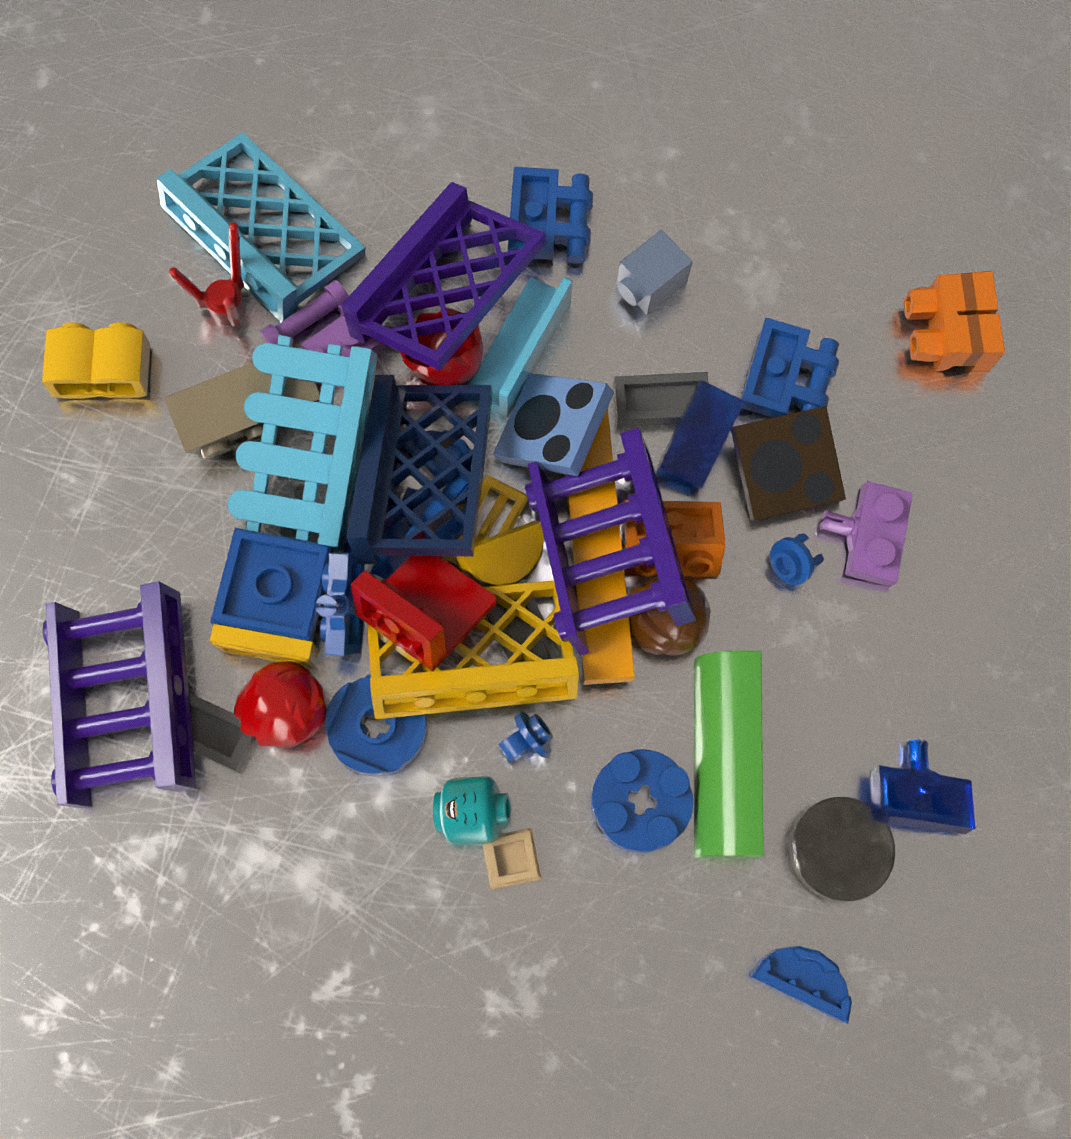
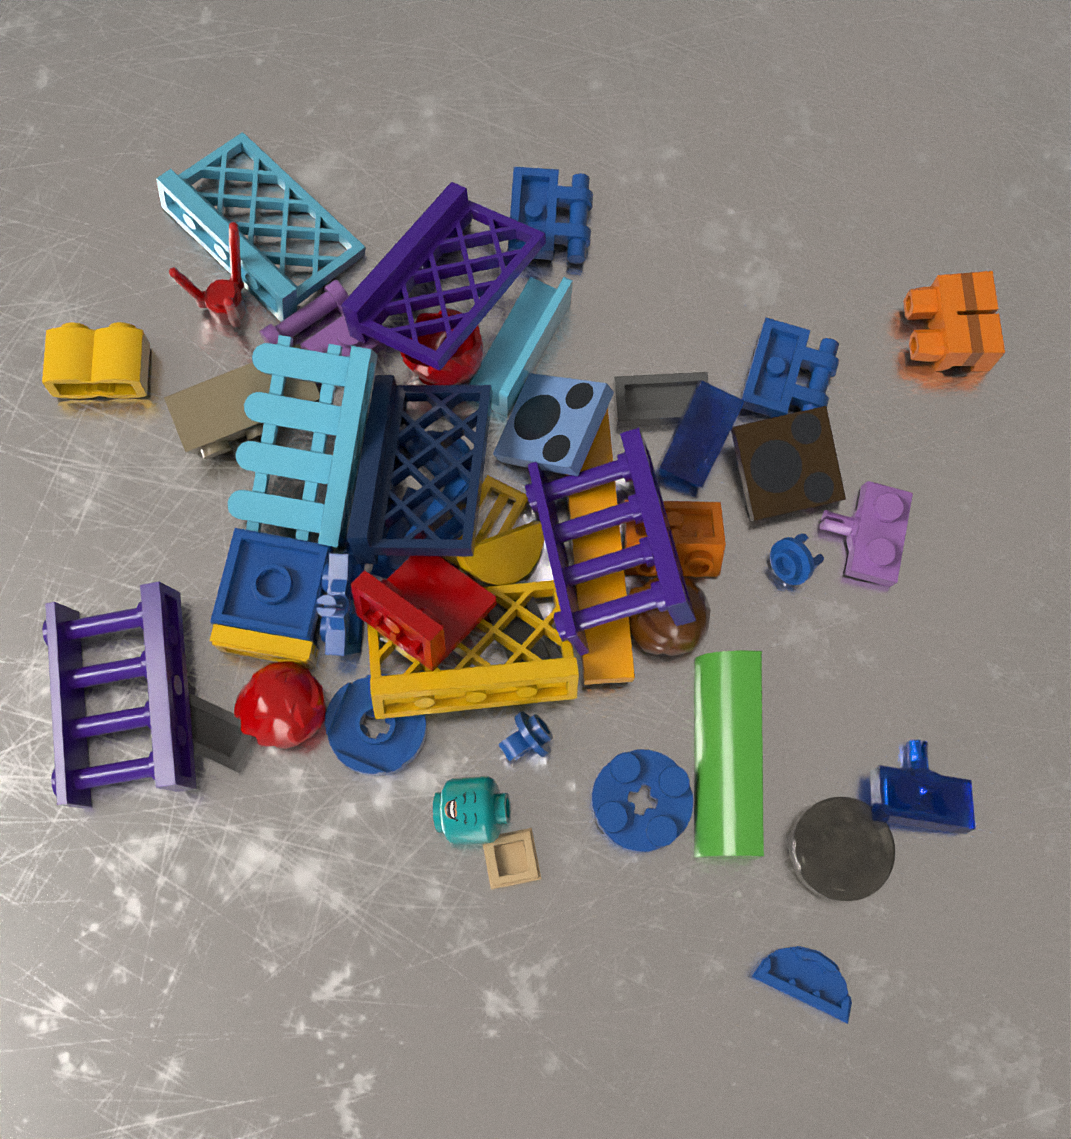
(653, 272): sand blue brick -> none

